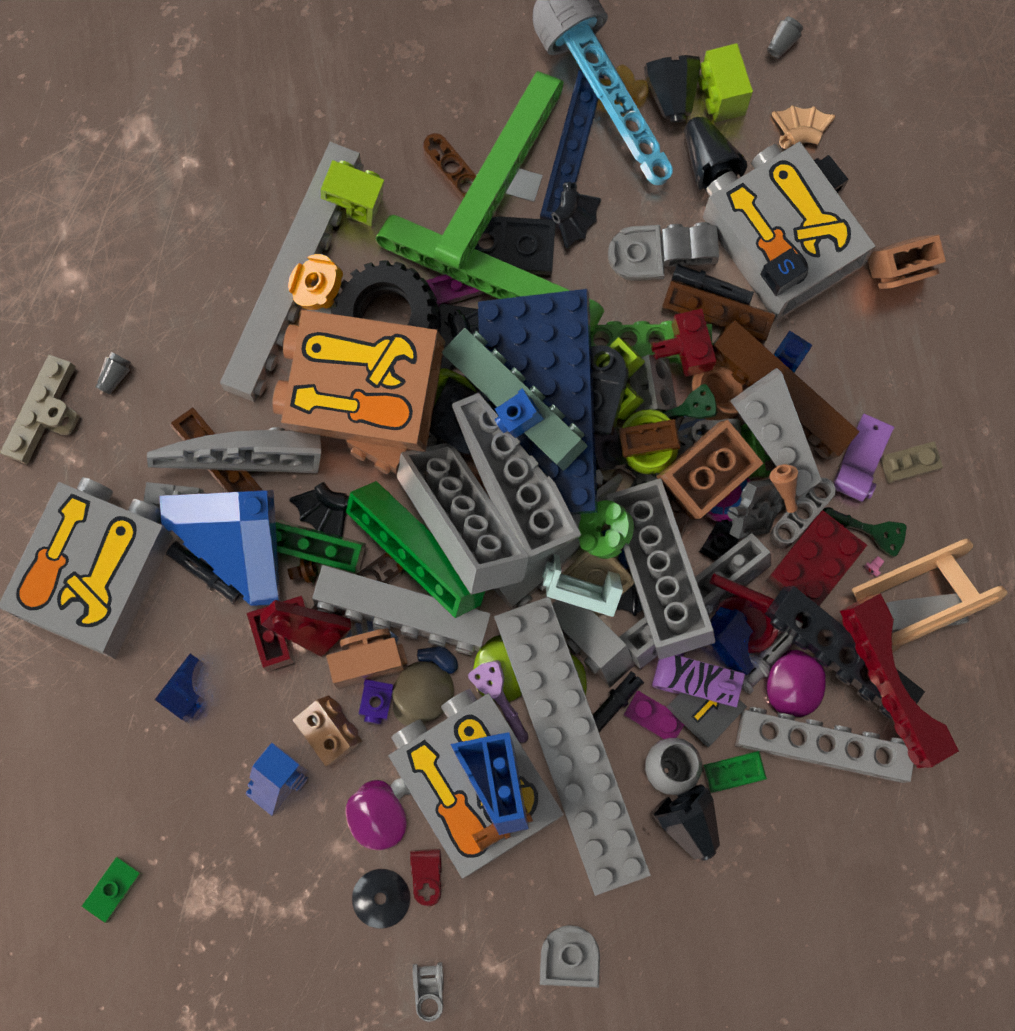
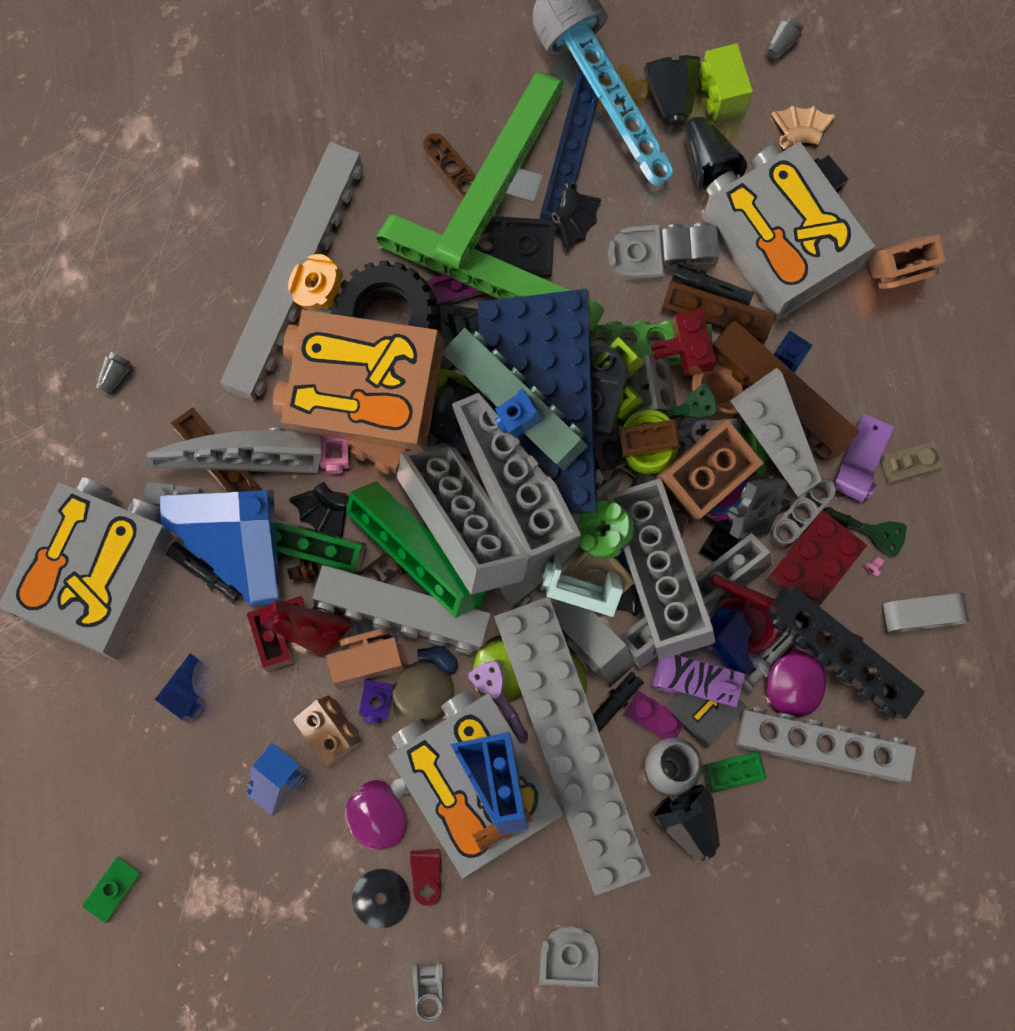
(42, 411): dark tan plate -> none
(334, 465): none -> bright pink brick
(353, 190): lime brick -> none
(784, 271): black brick -> none
(785, 480): nougat cone -> none
(871, 630): dark red arch -> none
(945, 561): light nougat piece -> none

